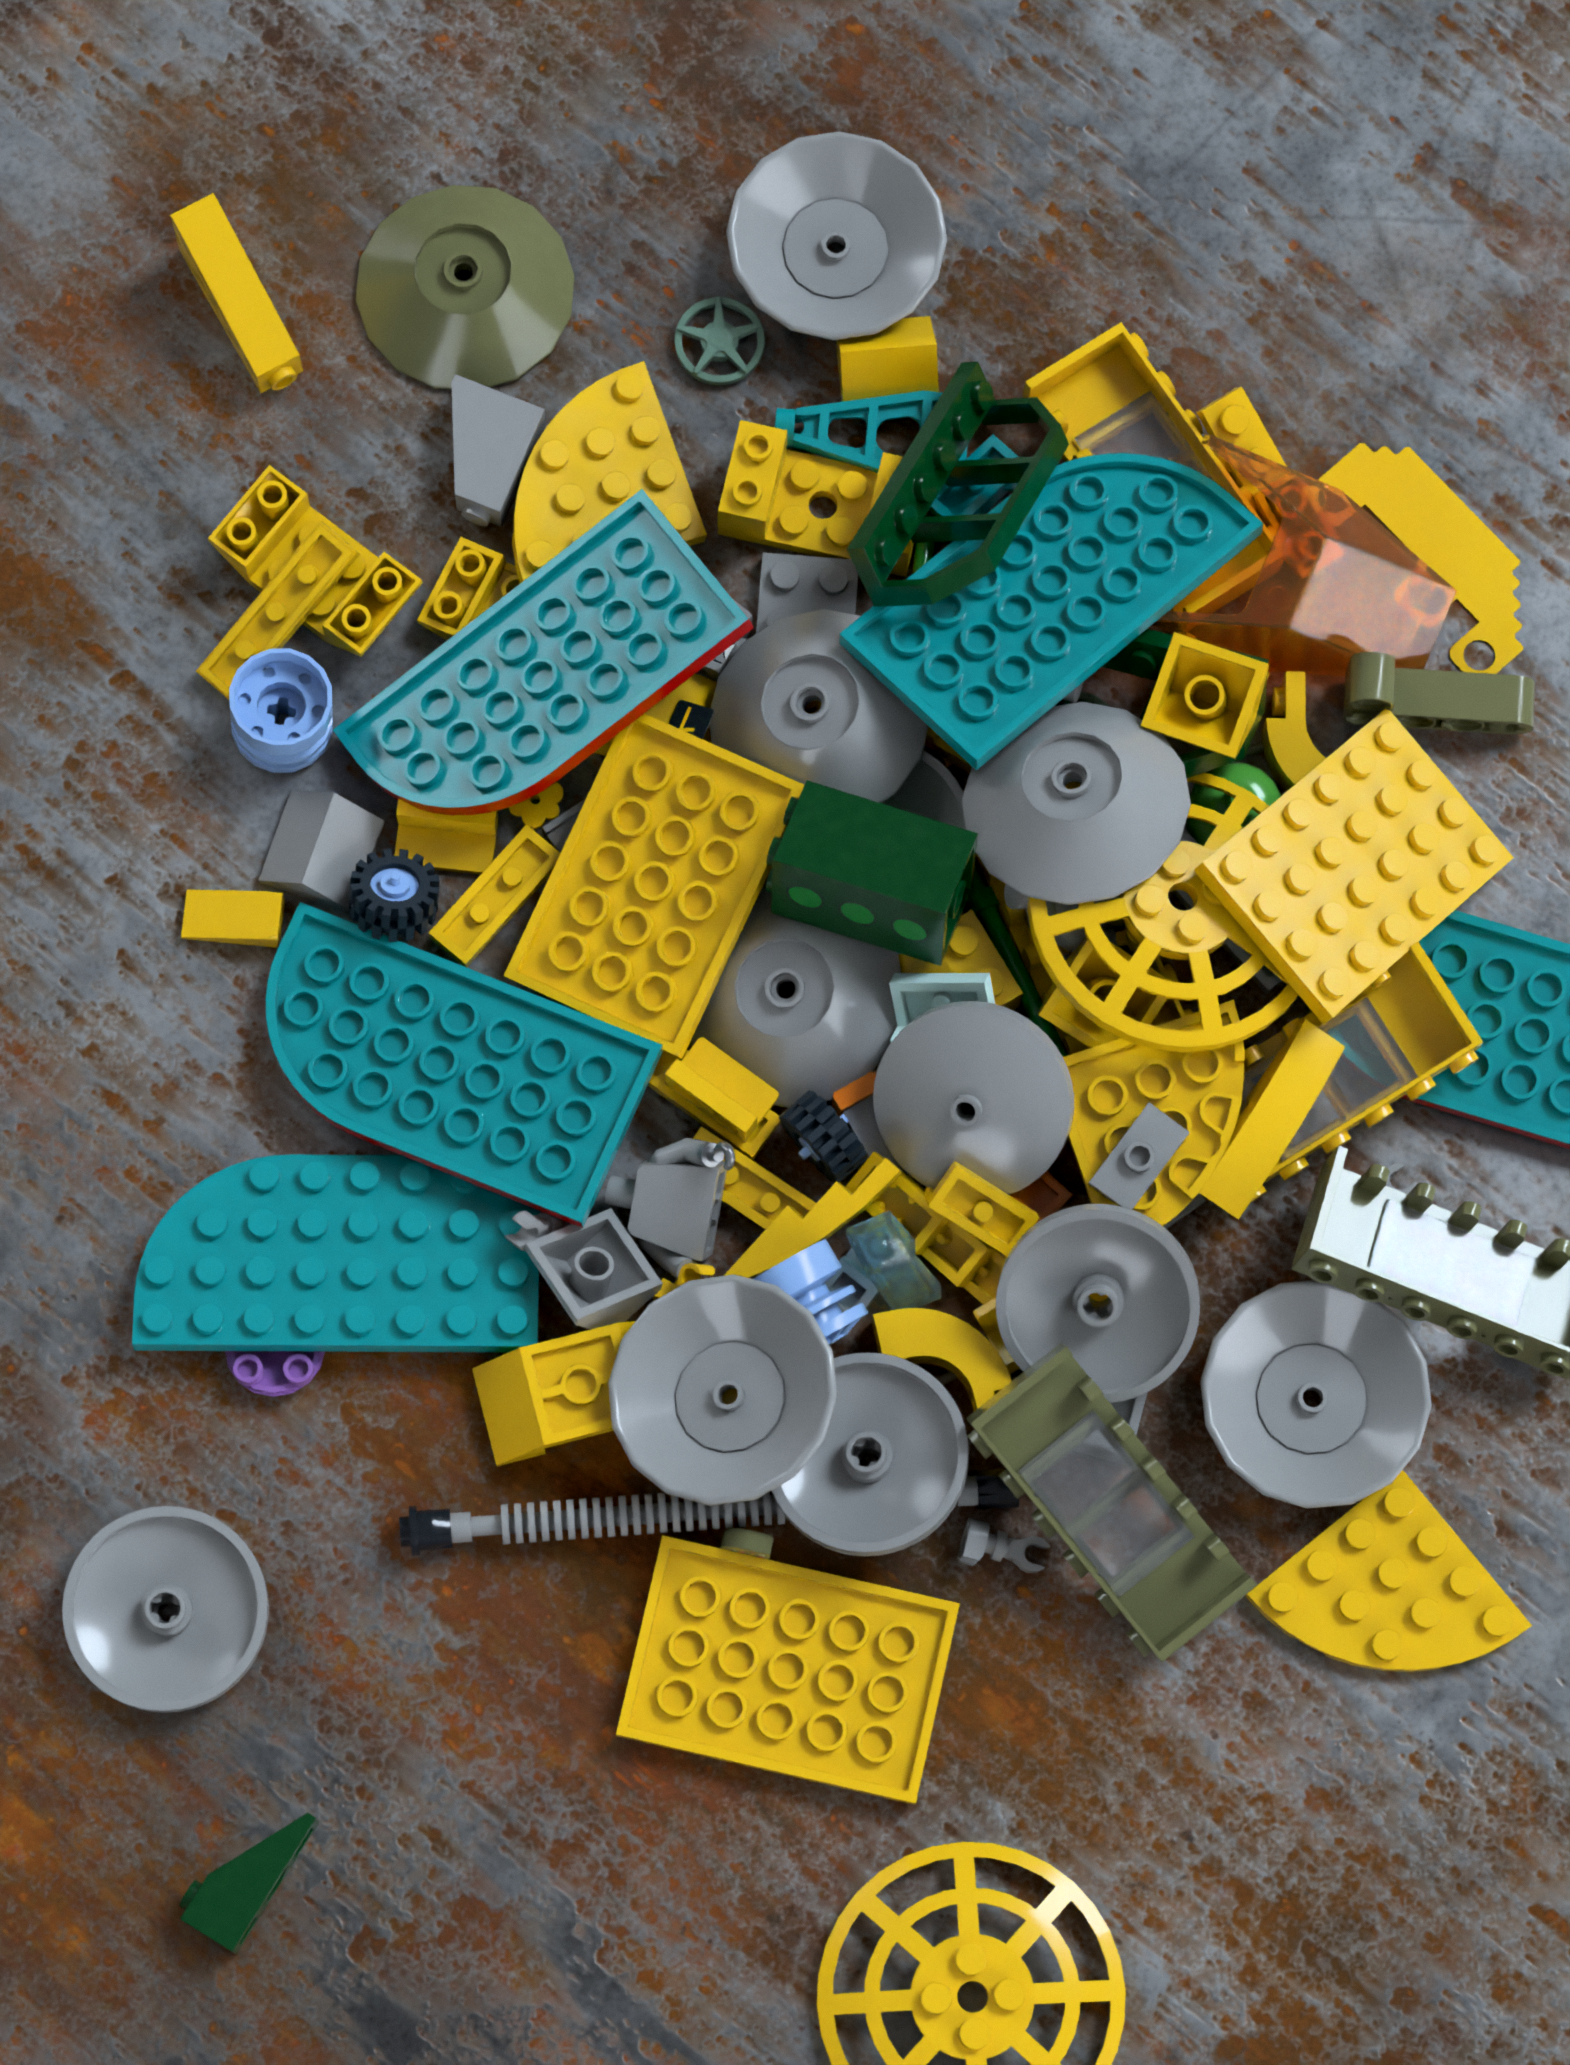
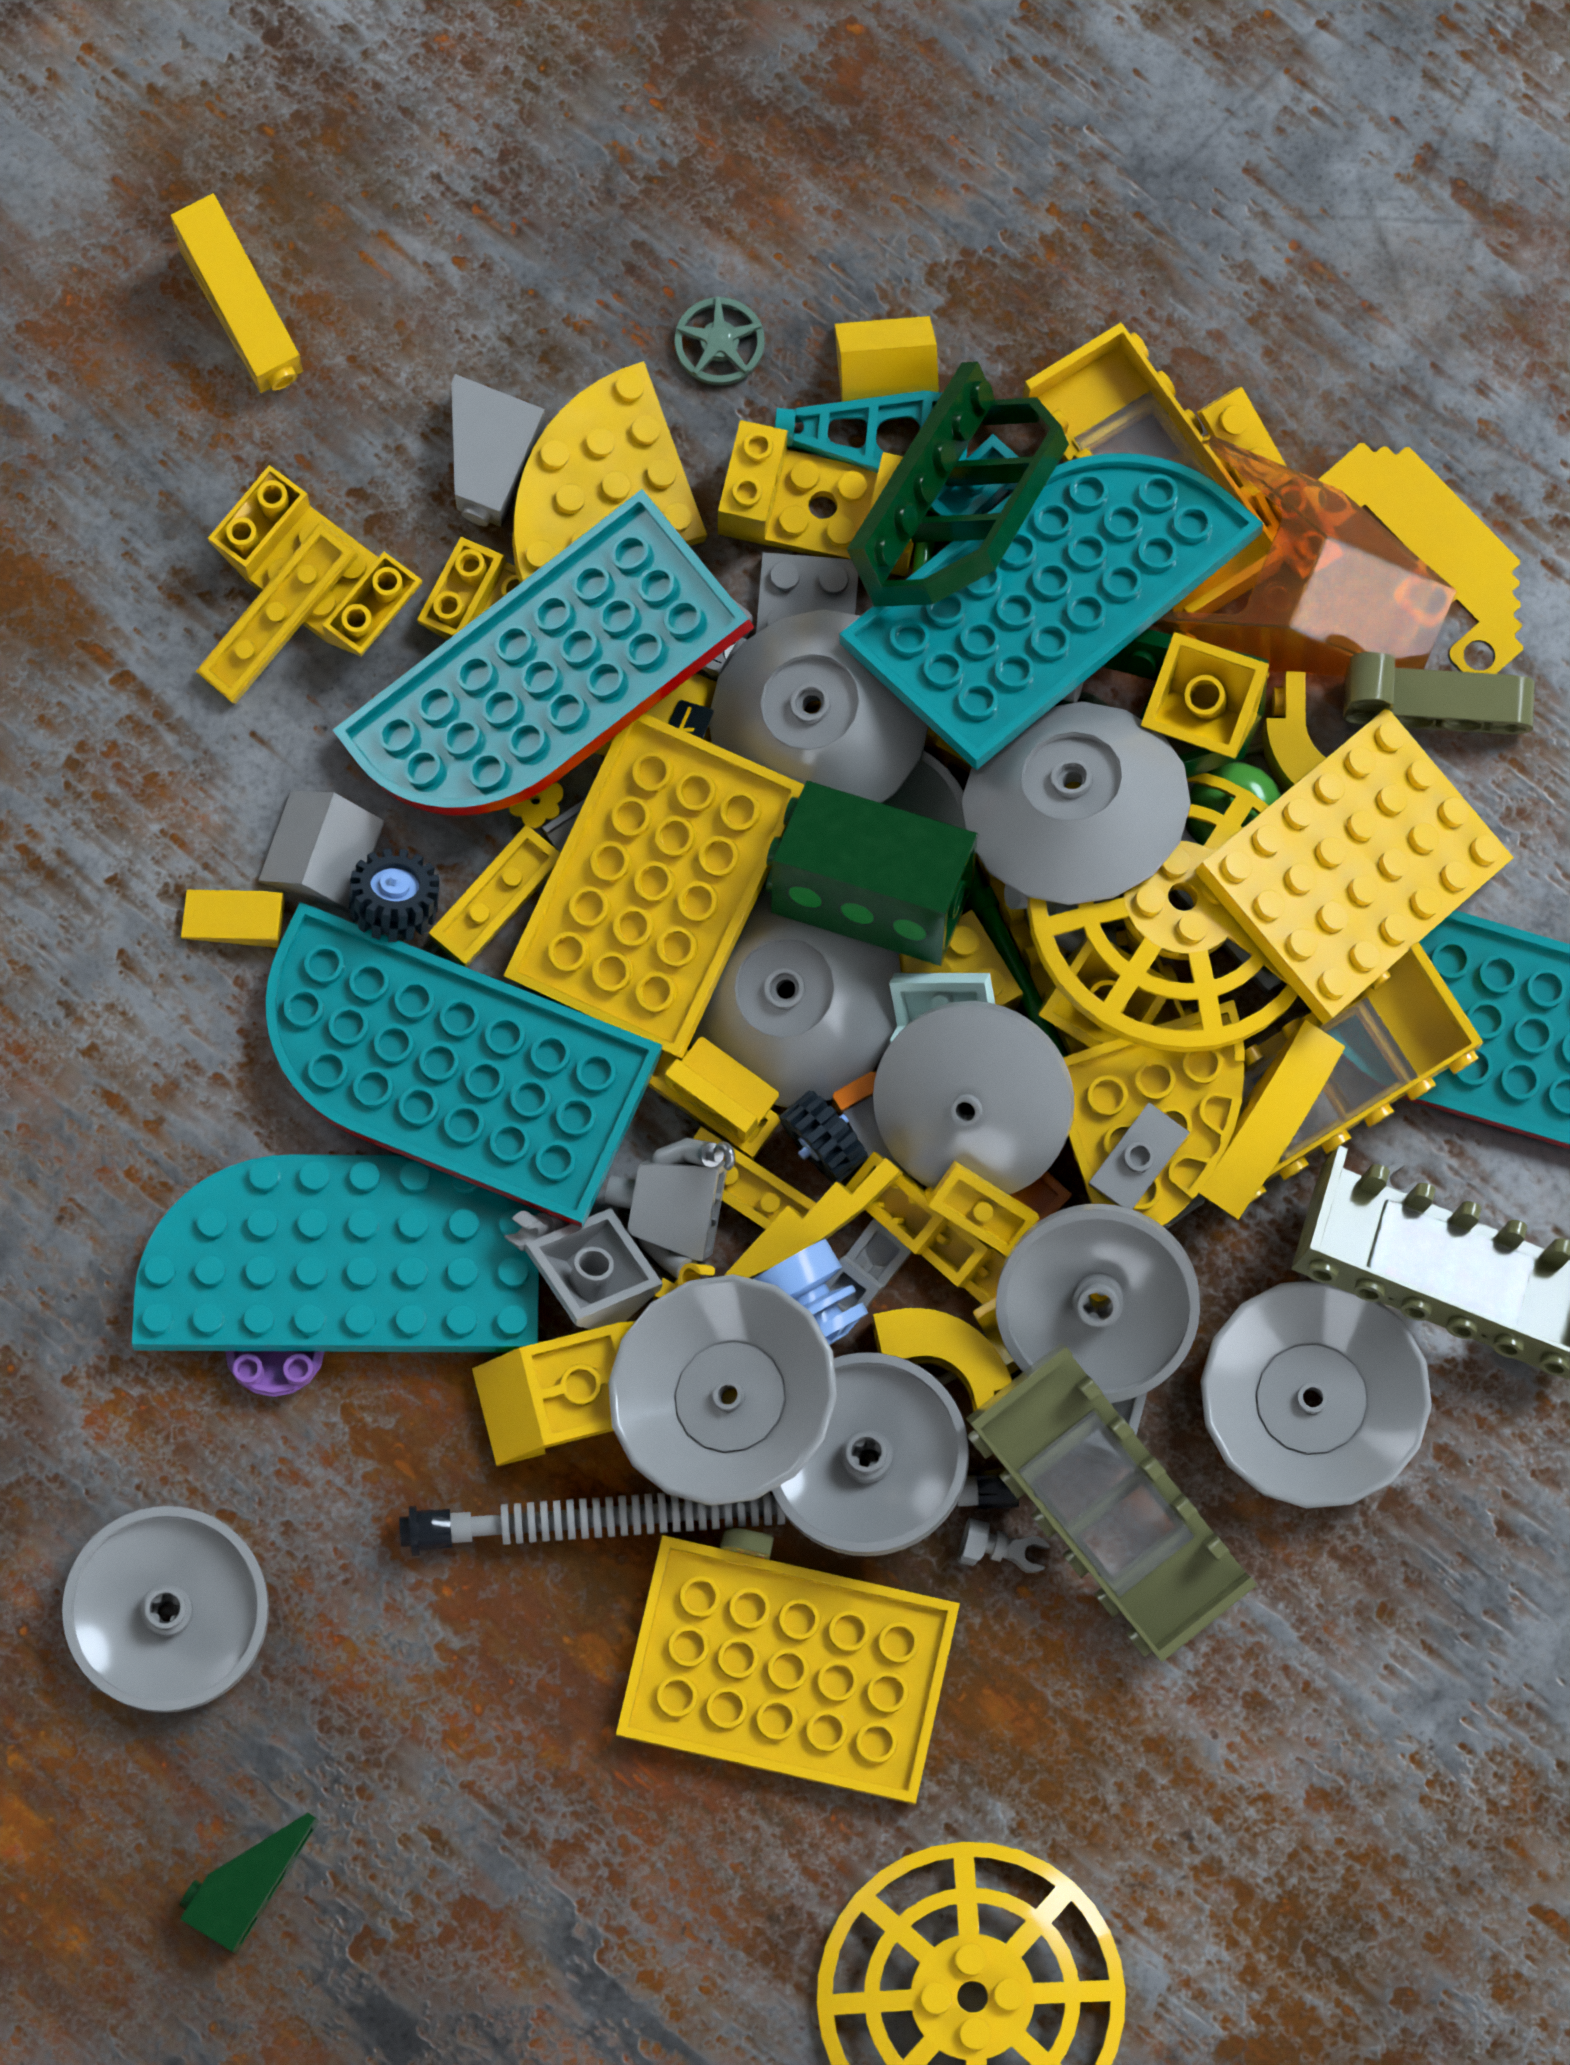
(277, 684): light blue wheel -> none
(447, 841): yellow panel -> none
(473, 328): olive dish -> none
(841, 193): light grey dish -> none
(891, 1263): clear light blue slope -> none
(1390, 1589): yellow plate -> none

